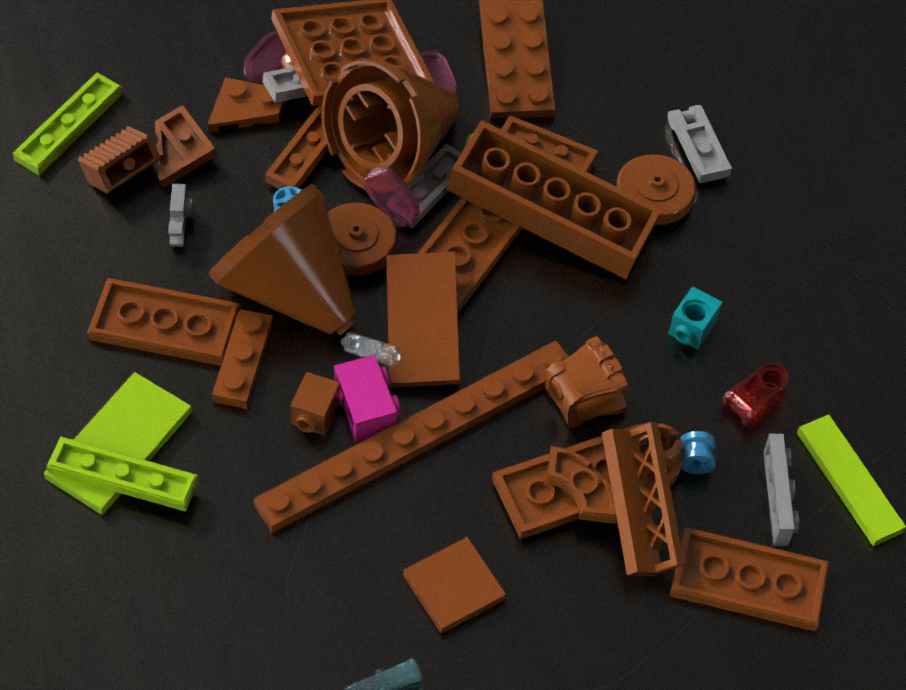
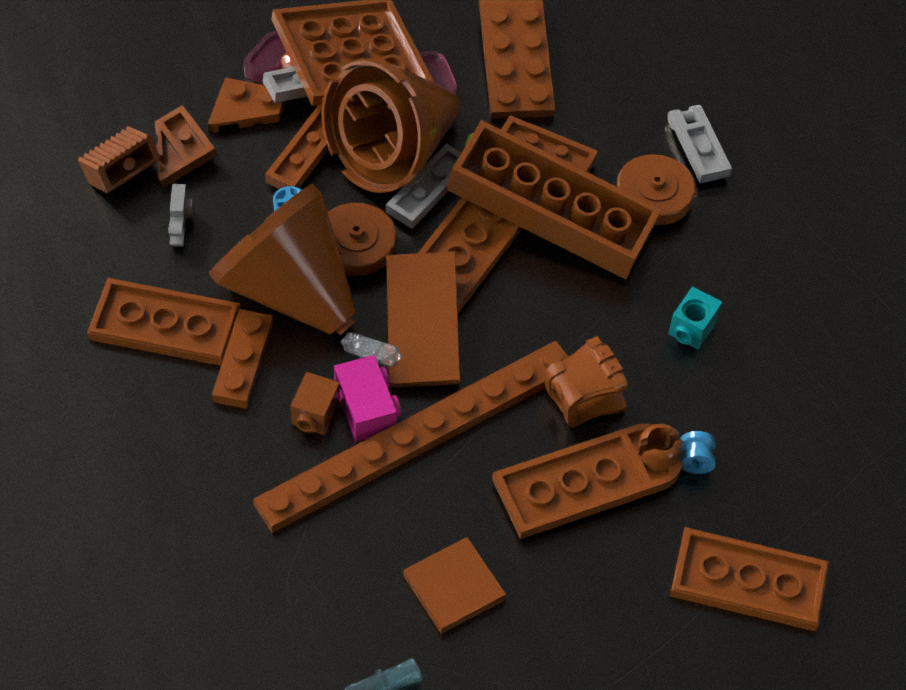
(67, 123): lime tile -> none
(122, 473): lime tile -> none
(130, 423): lime tile -> none
(392, 196): clear pink tile -> none
(583, 483): dark orange tile -> none
(636, 503): dark orange fence -> none
(753, 398): clear red piece -> none
(780, 490): light grey plate -> none
(851, 480): lime tile -> none

